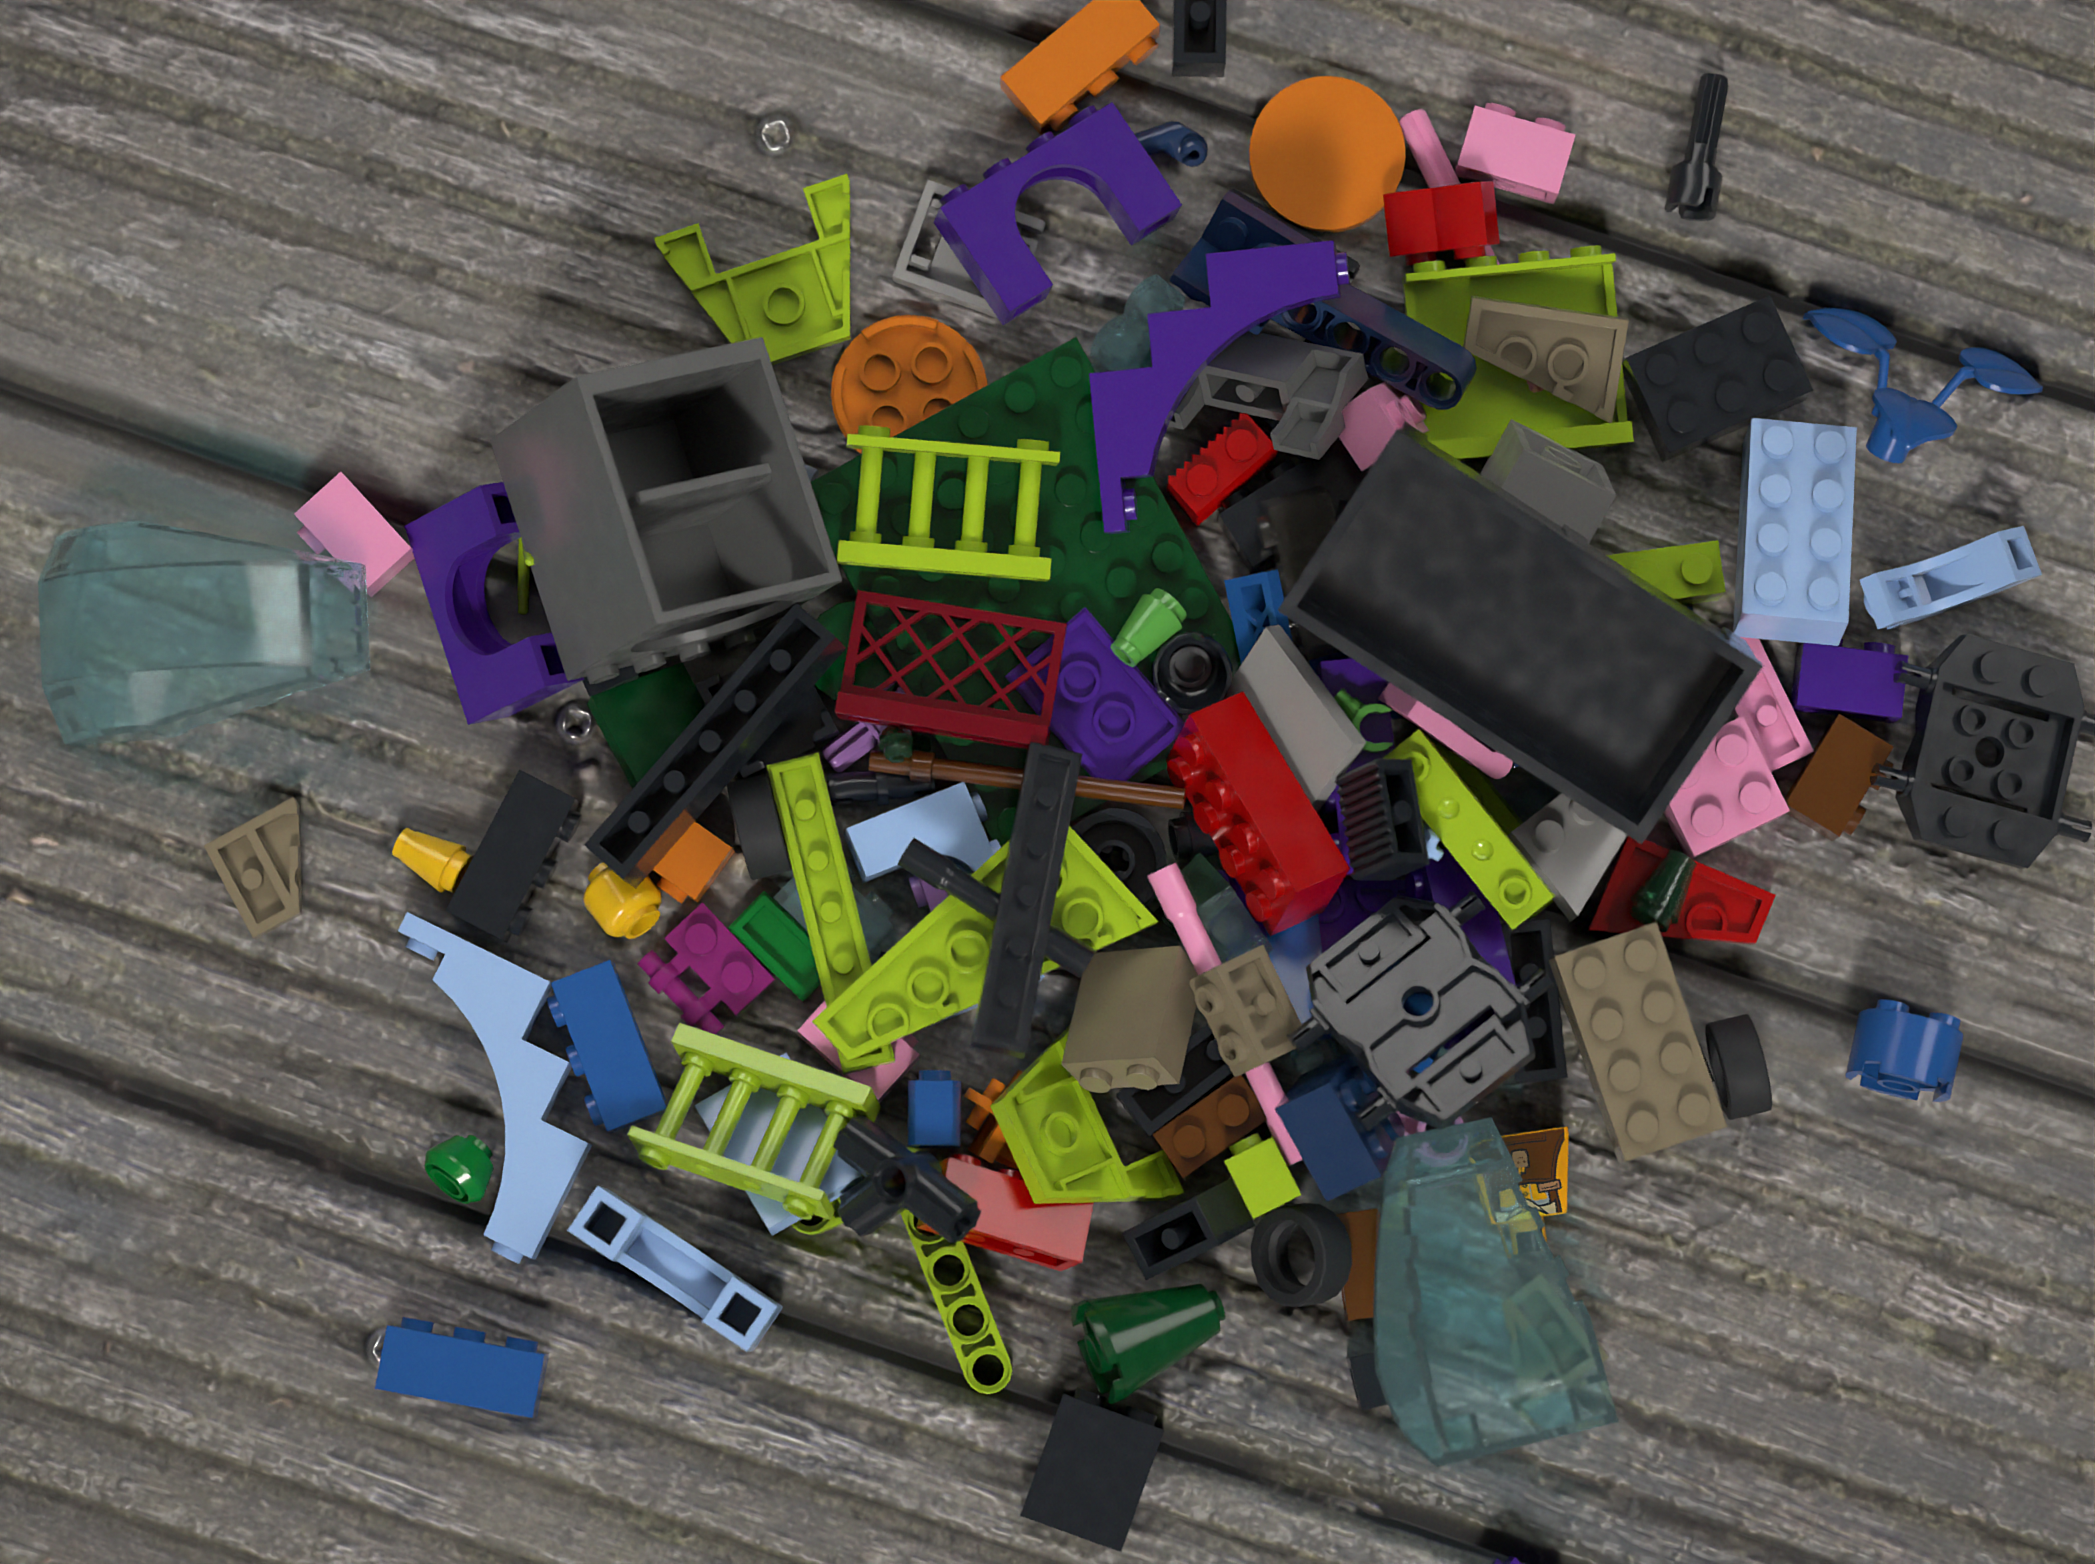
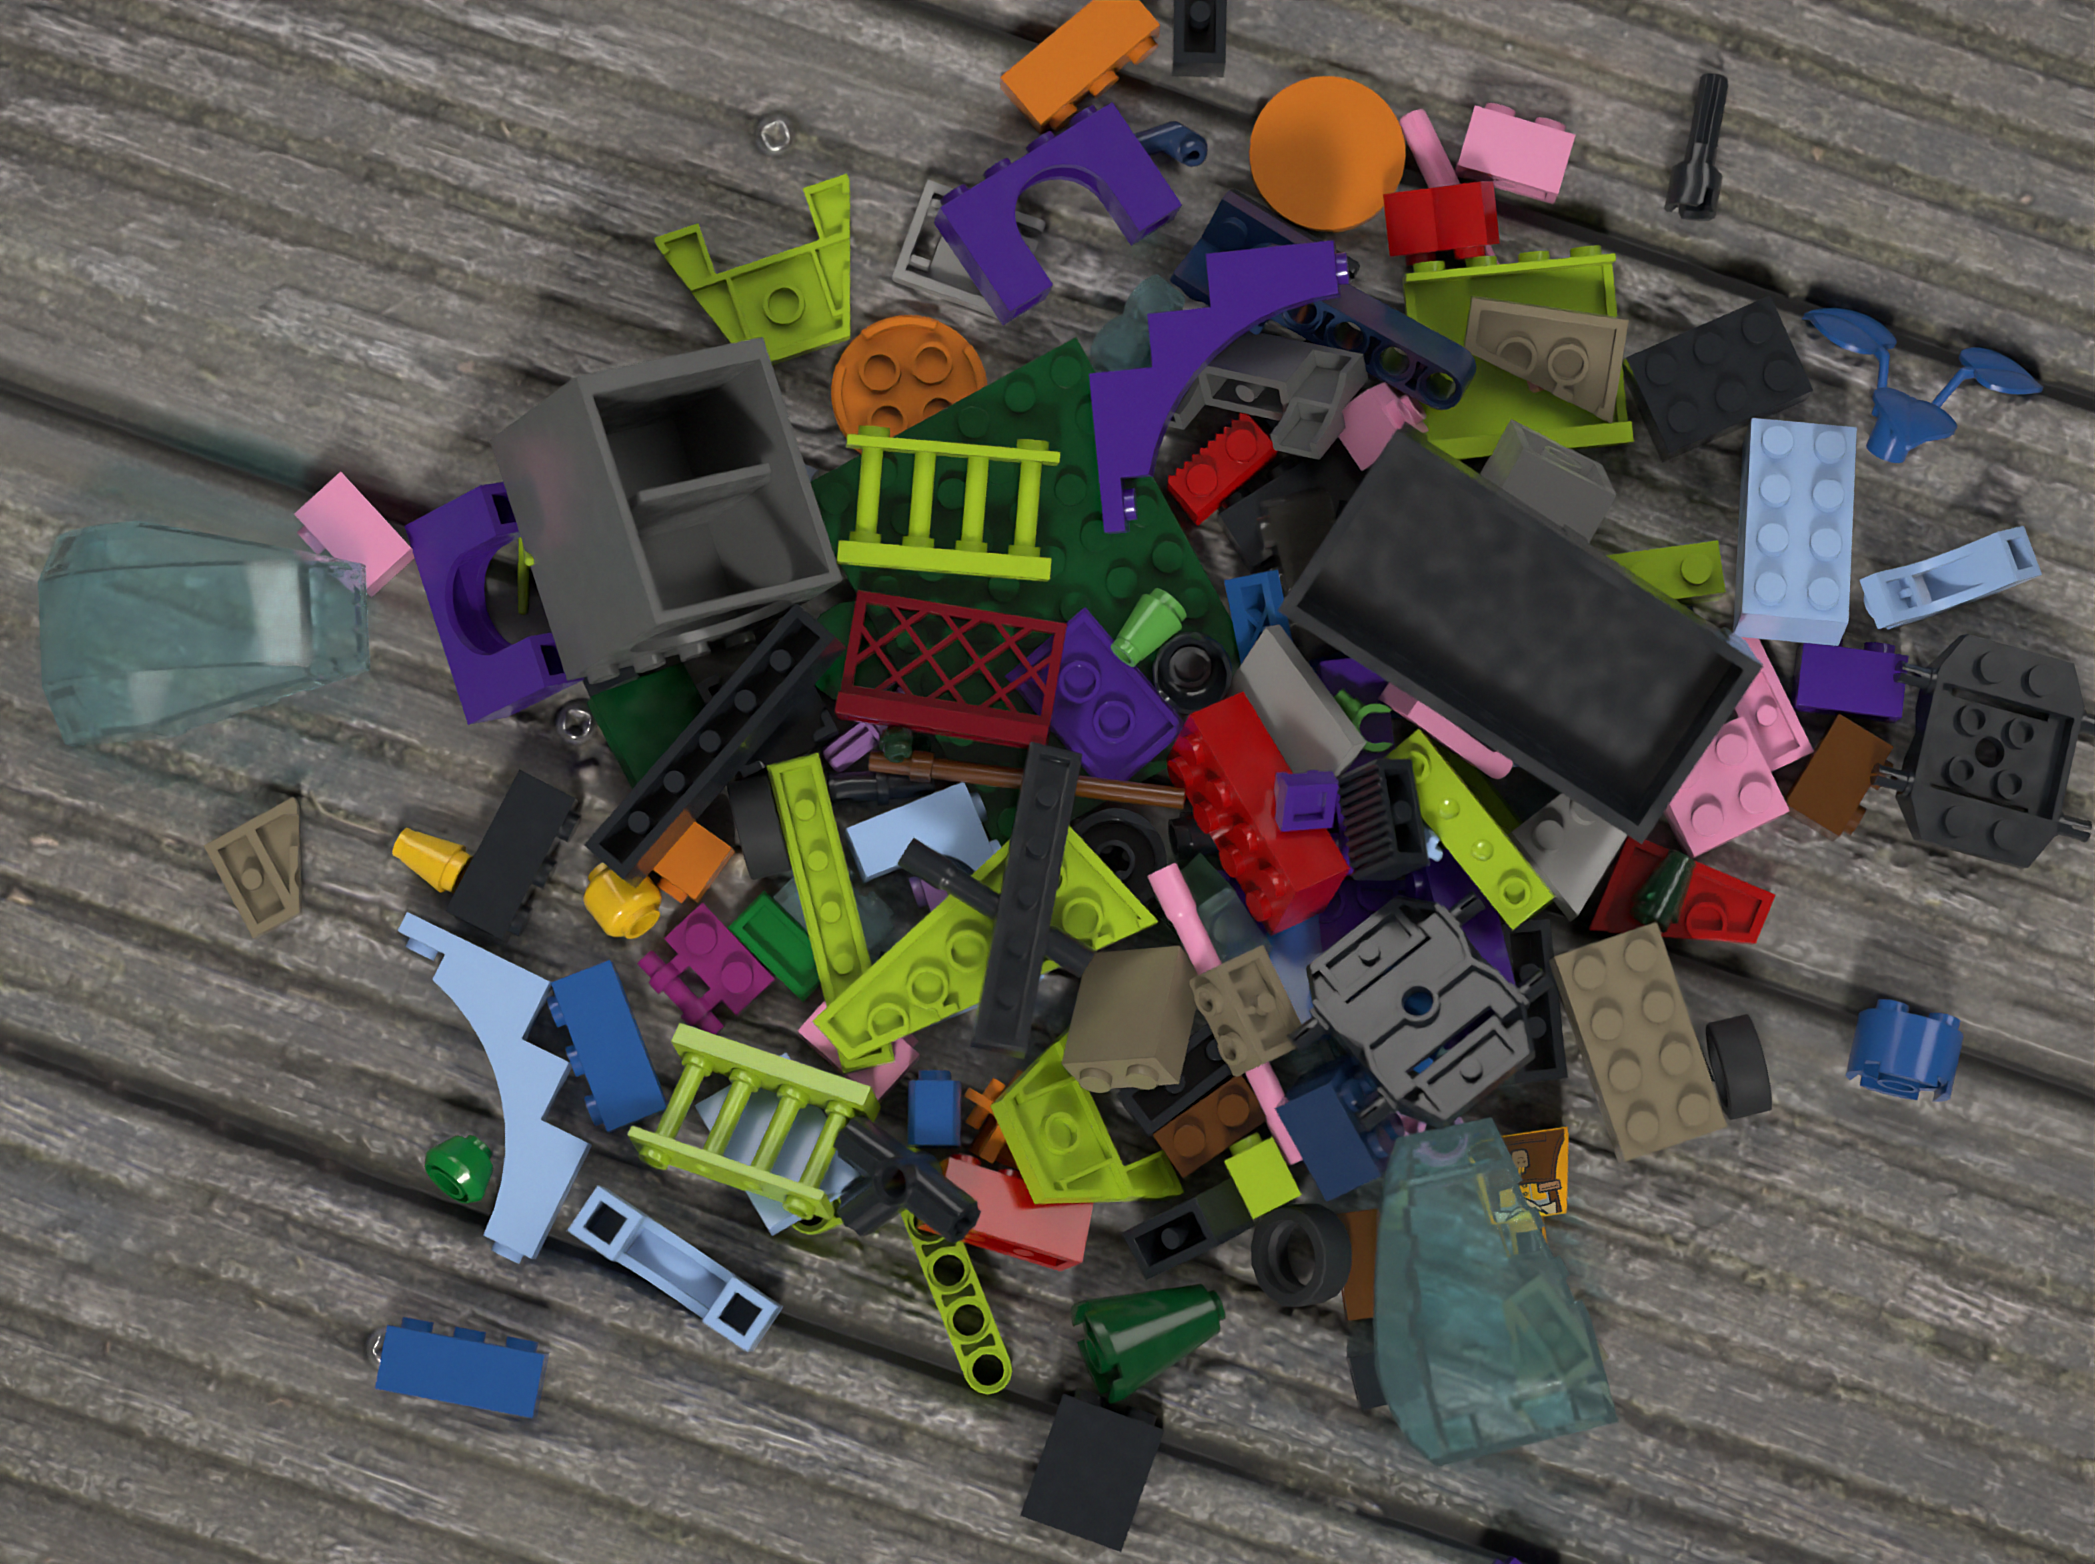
(1305, 800): none -> dark purple tile

